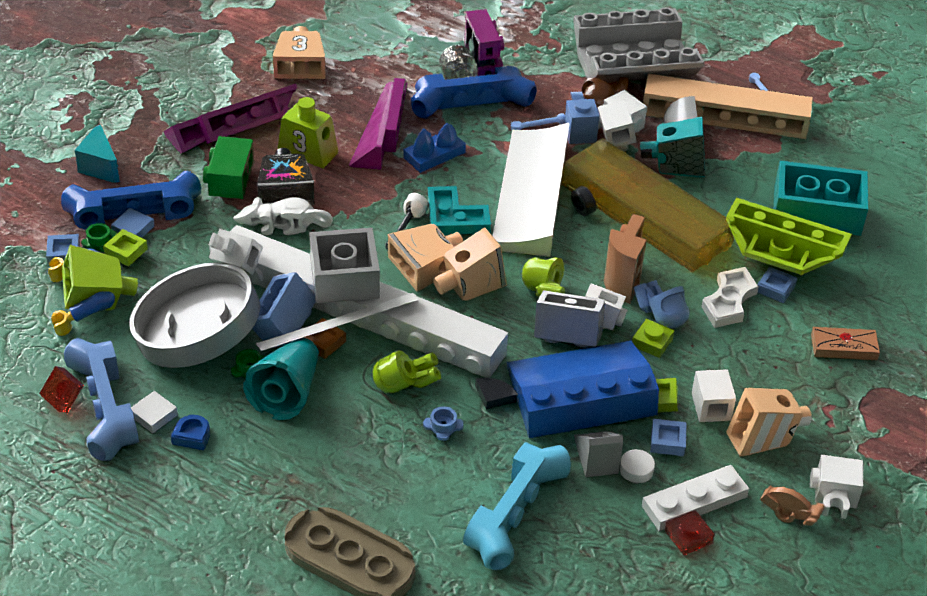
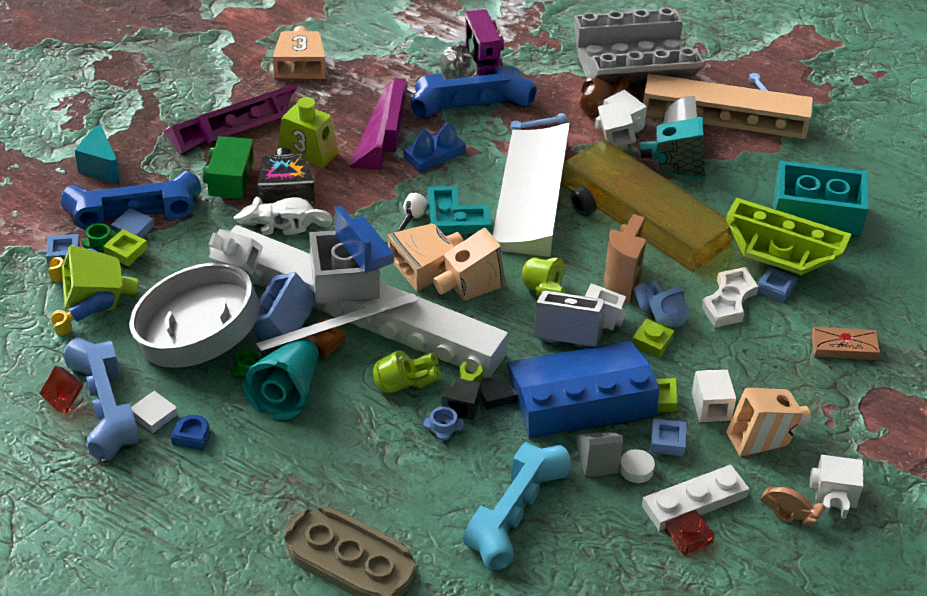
(362, 241): none -> blue panel
(465, 393): none -> pearl dark grey piece
(582, 119): medium blue brick -> none

